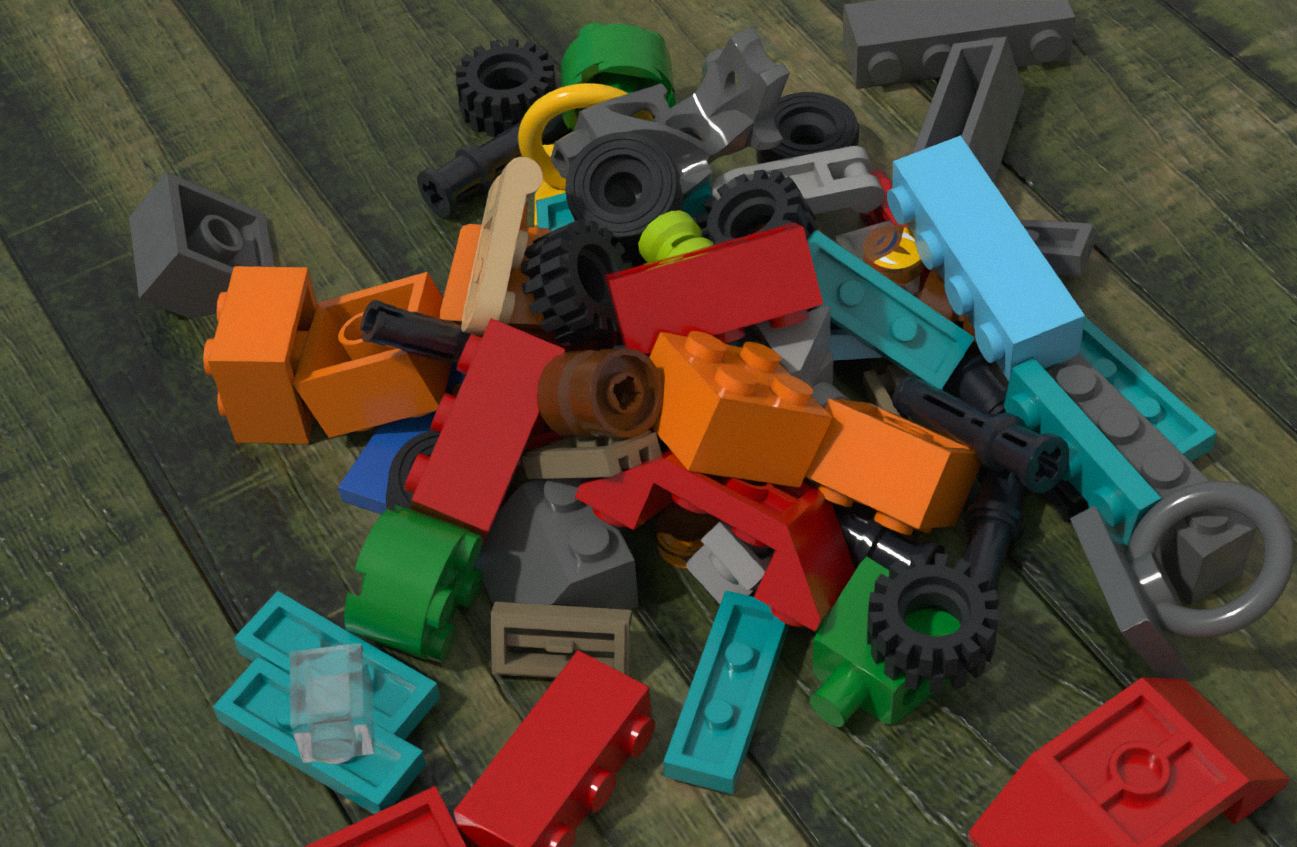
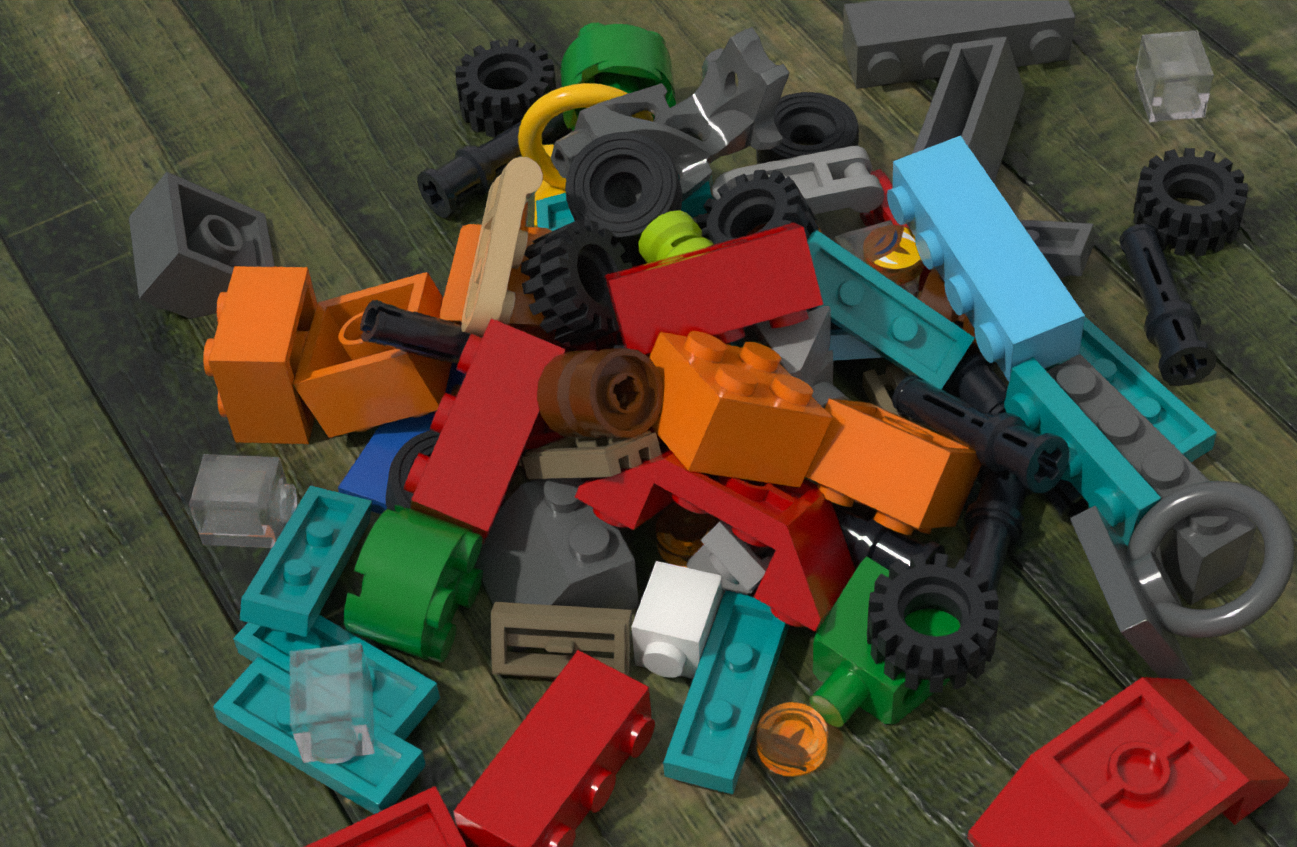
(241, 500): none -> clear brick
(306, 561): none -> teal plate
(675, 619): none -> white brick
(792, 739): none -> clear orange tile
(1170, 321): none -> black pin
(1173, 76): none -> clear brick
(1193, 179): none -> black tyre

